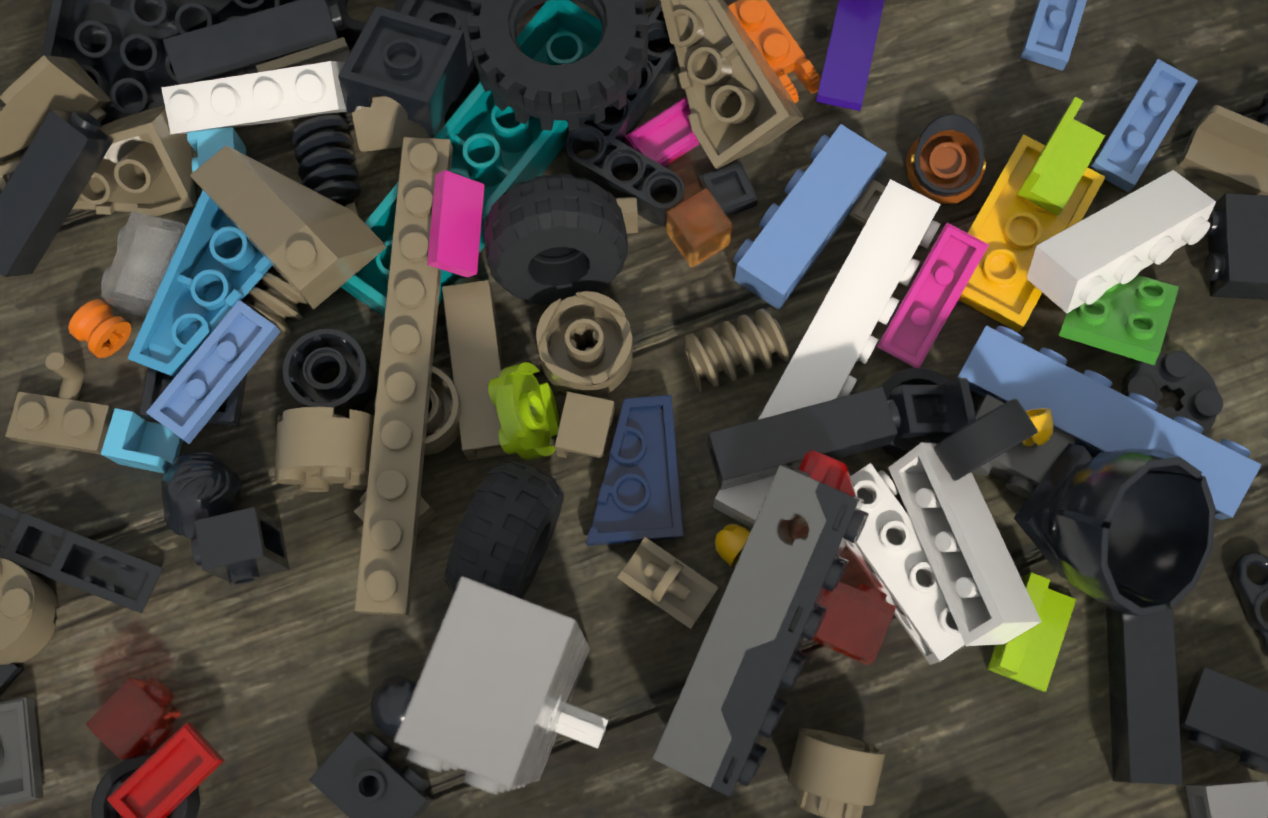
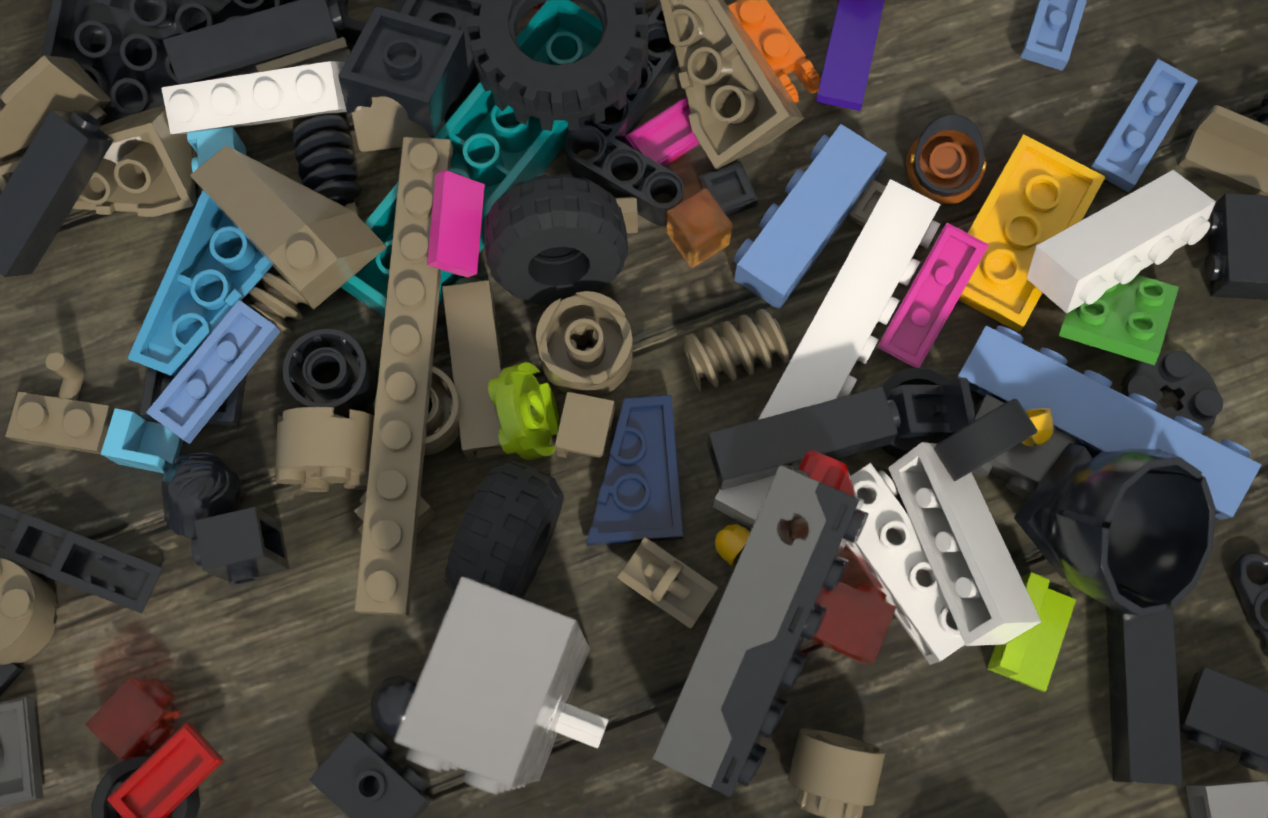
(99, 328): orange wheel -> none
(140, 262): clear brick -> none
(1061, 162): lime panel -> none

